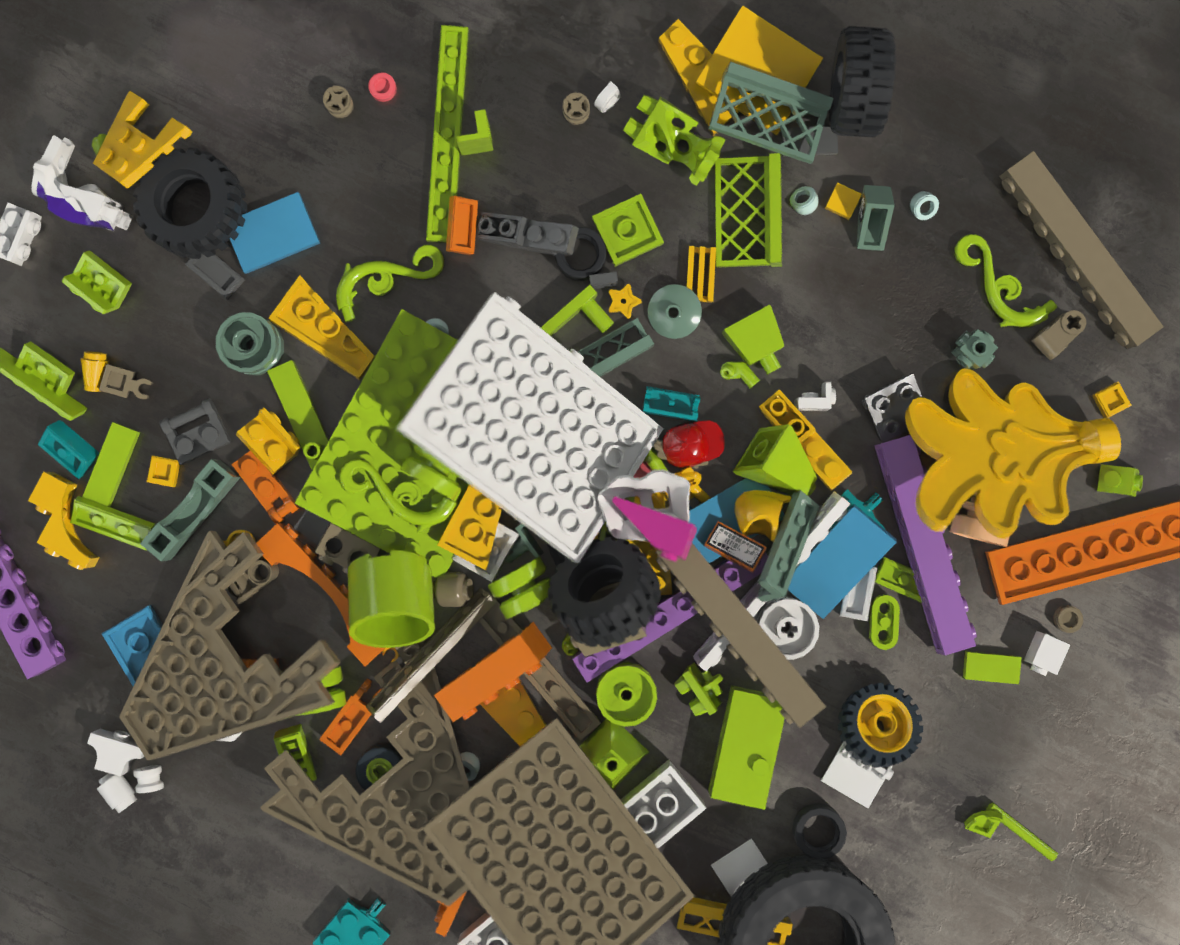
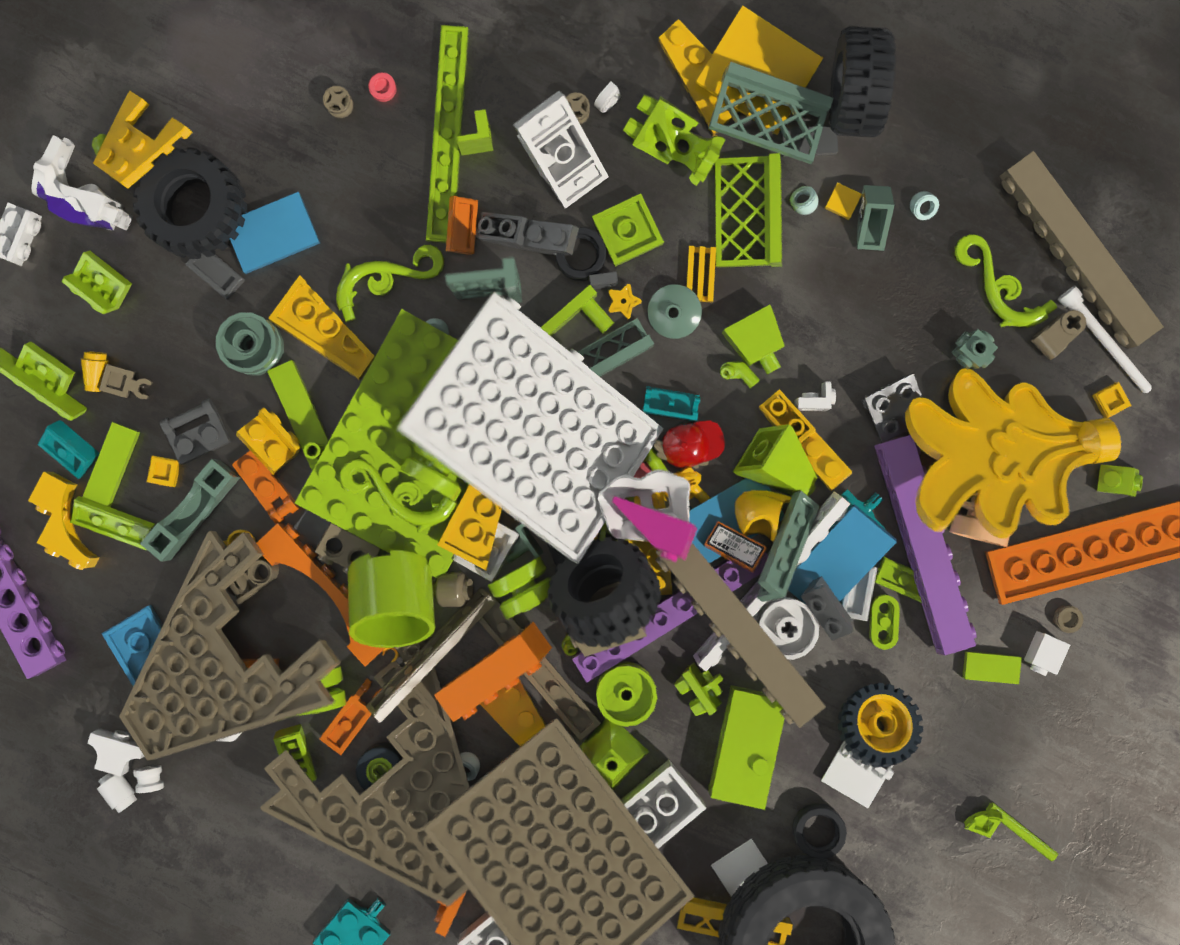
(484, 283): none -> sand green fence
(560, 149): none -> white brick
(827, 609): none -> dark grey bracket
(1073, 300): none -> white piece

